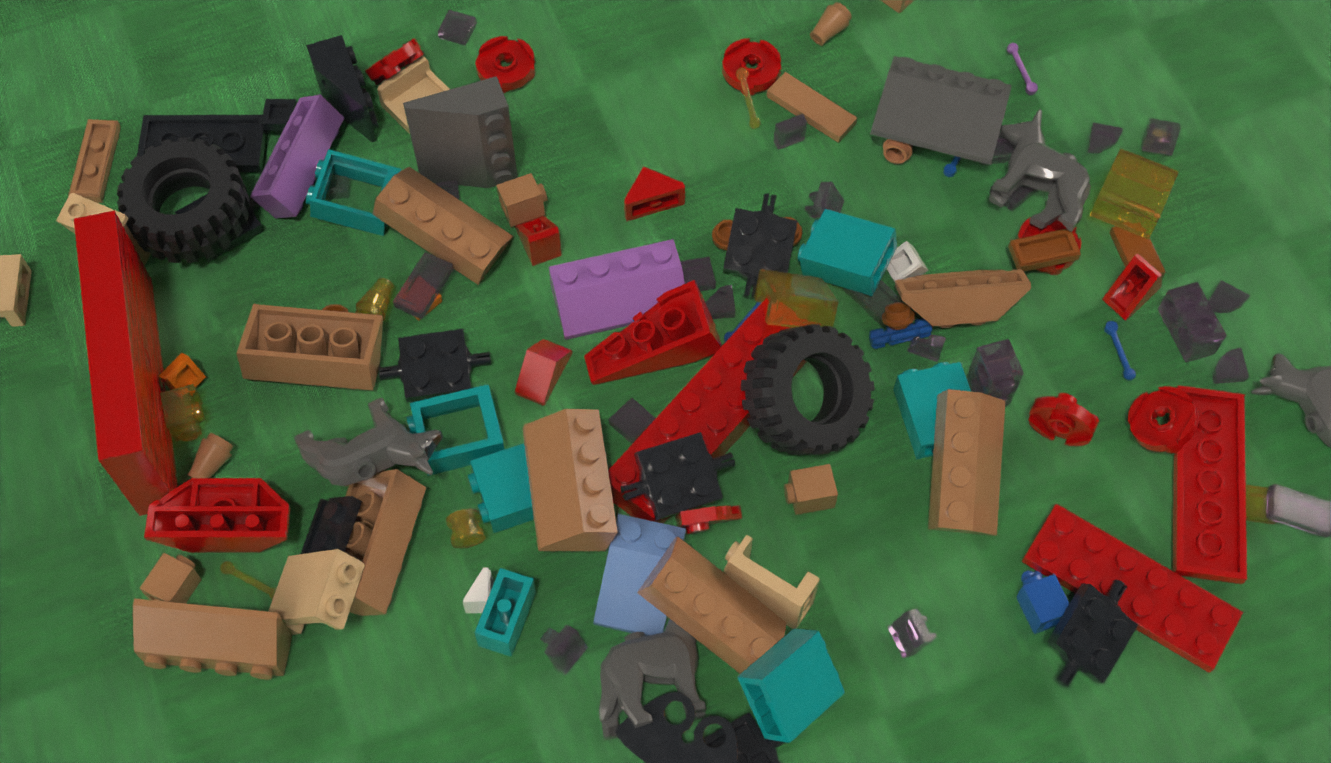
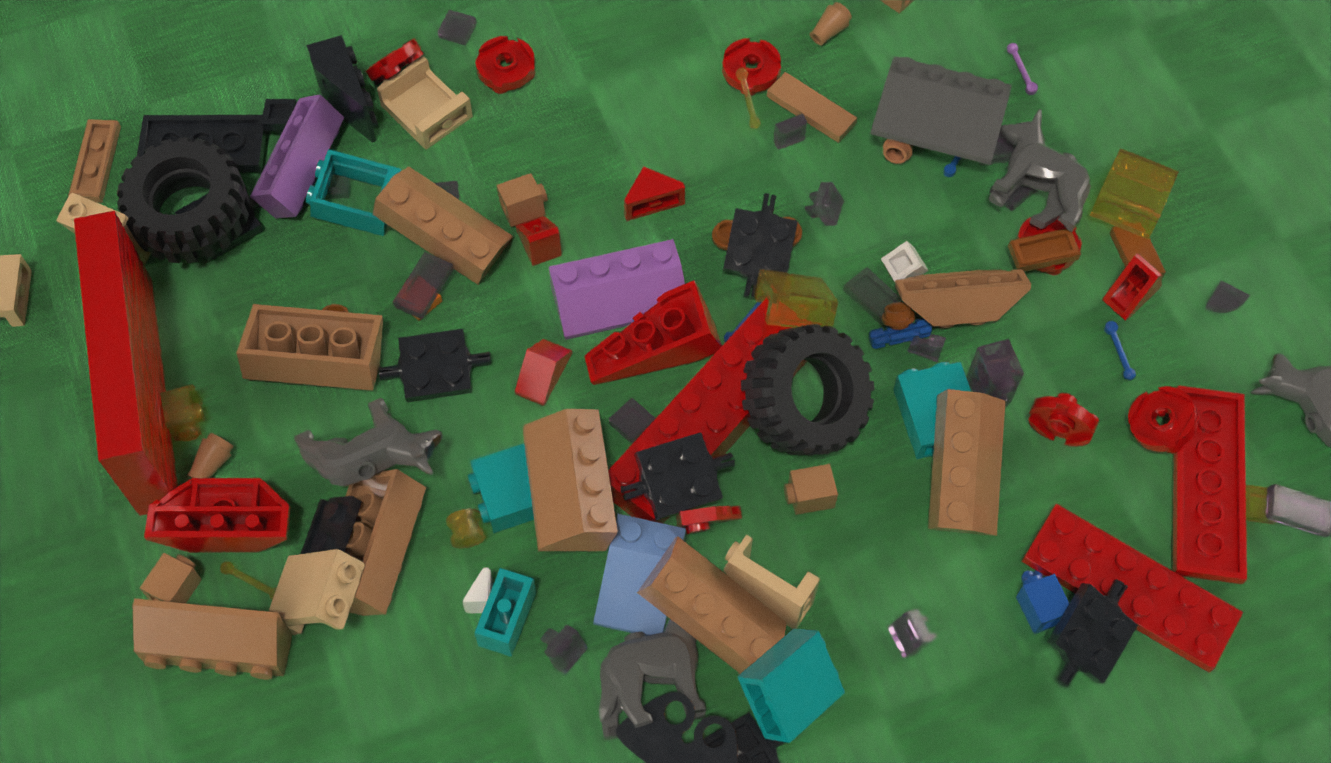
(182, 373): orange tile -> none
(376, 299): clear yellow cone -> none
(460, 455): teal window -> none
(463, 135): dark grey slope -> none
(700, 271): tile -> none
(721, 303): tile -> none
(848, 251): teal brick -> none
(1103, 137): tile -> none
(1160, 136): tile -> none
(1191, 322): brick -> none
(1231, 368): tile -> none

